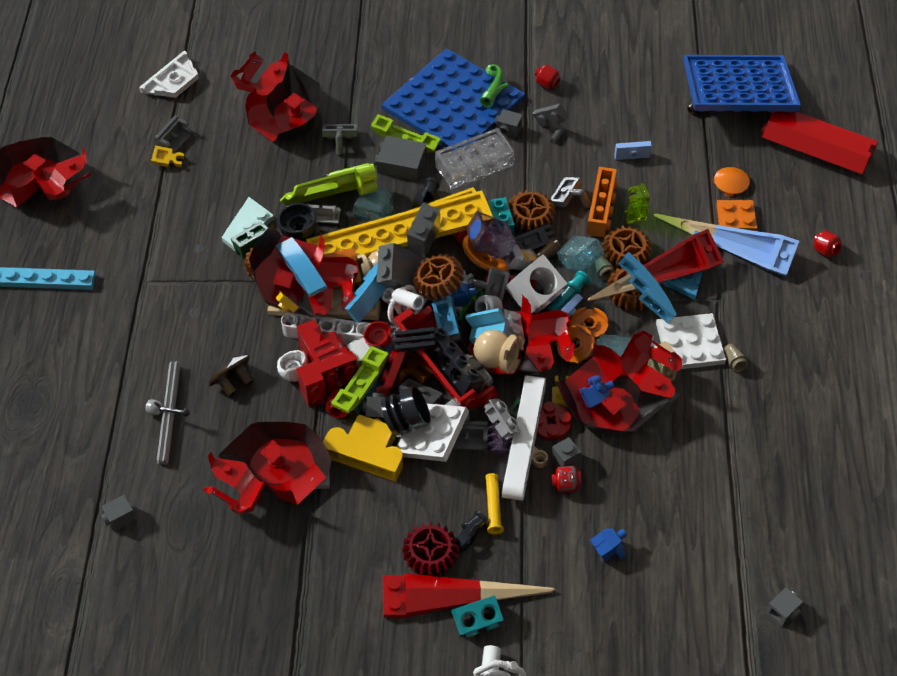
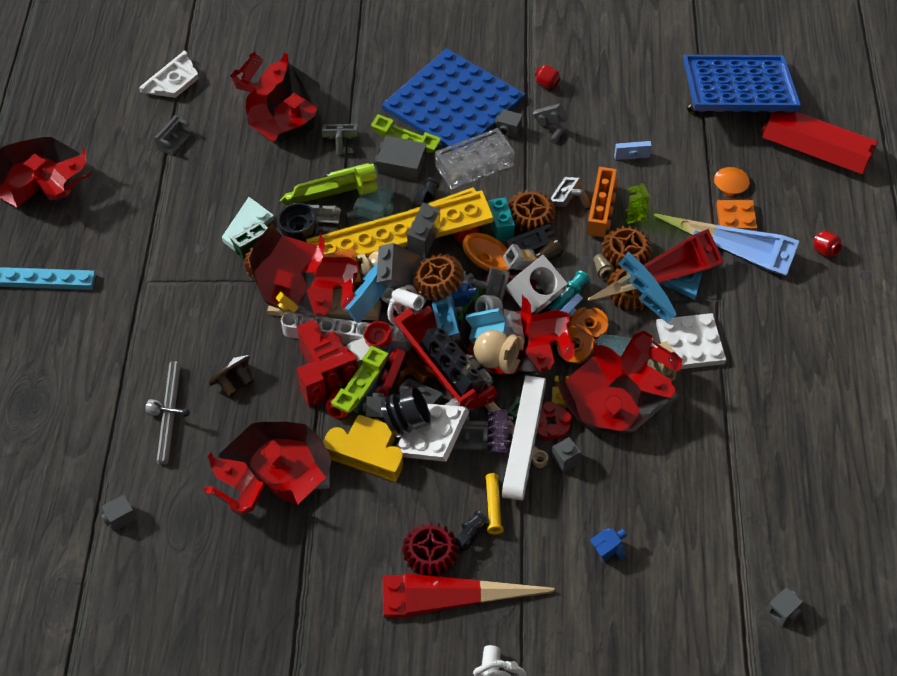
(164, 156): yellow plate -> none
(289, 362): white hair -> none
(301, 267): dark azure slope -> none
(414, 336): black tile -> none
(476, 610): teal brick -> none
(488, 98): bright green plant -> none
(490, 235): brick -> none
(496, 411): light grey hinge -> none
(567, 479): red head -> none
(580, 253): clear light blue torso -> none
(597, 392): blue piece -> none
(736, 359): dark tan cone -> none

